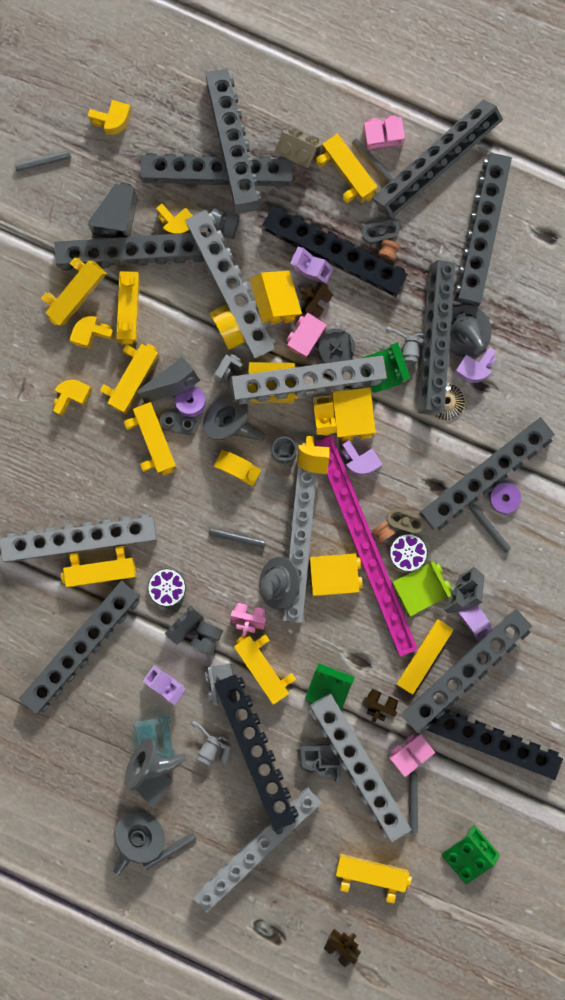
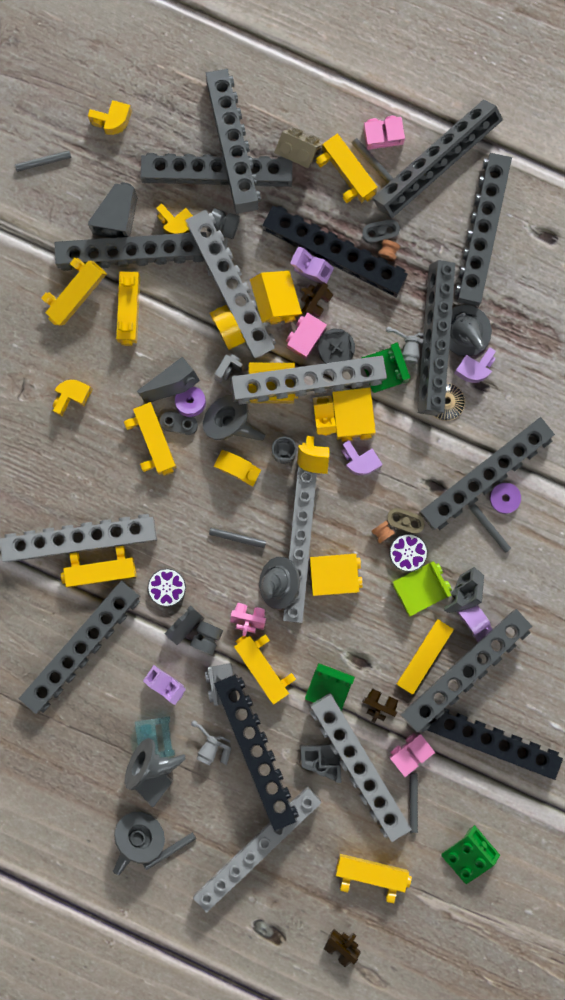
(86, 329): yellow brick -> none
(133, 378): yellow brick -> none
(367, 550): dark pink plate -> none

